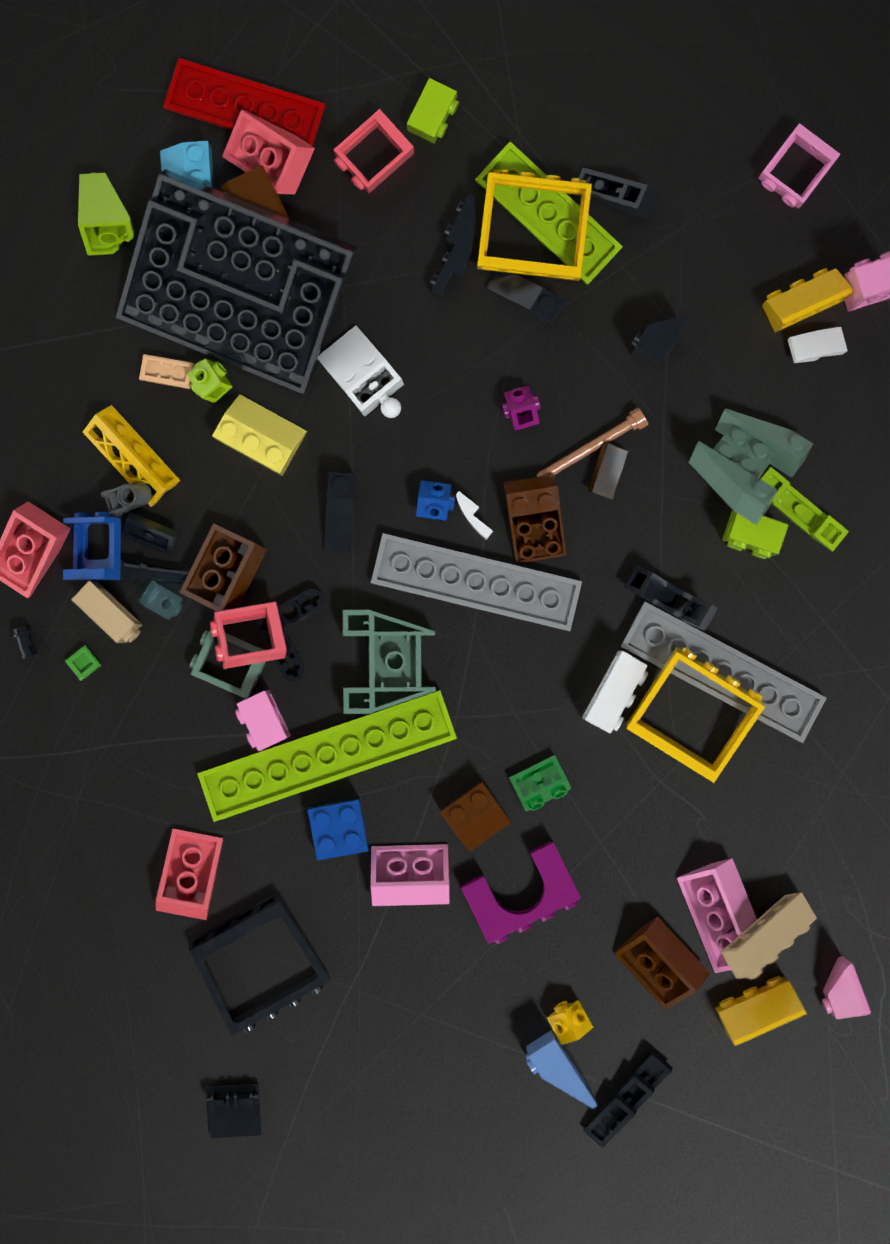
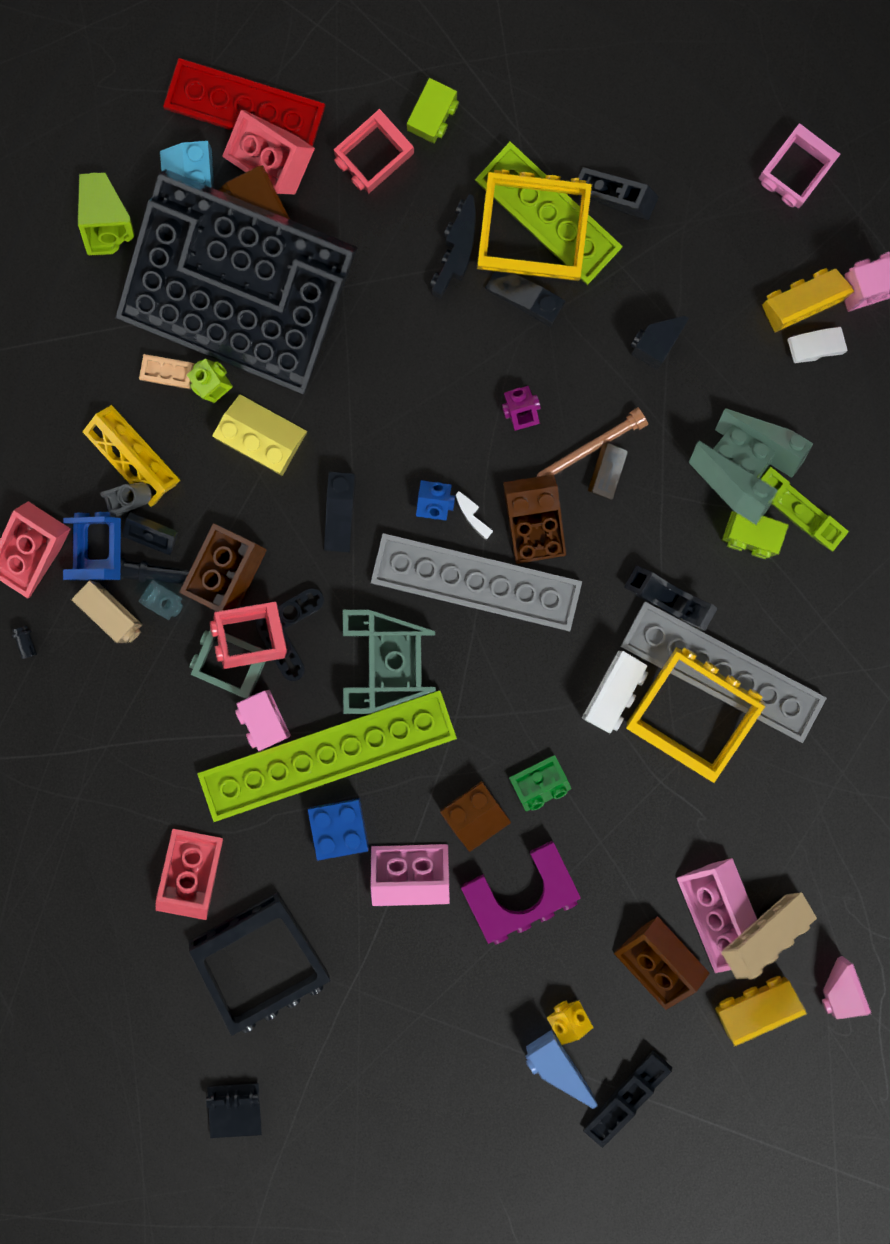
(83, 662): bright green tile -> none
(360, 372): white slope -> none

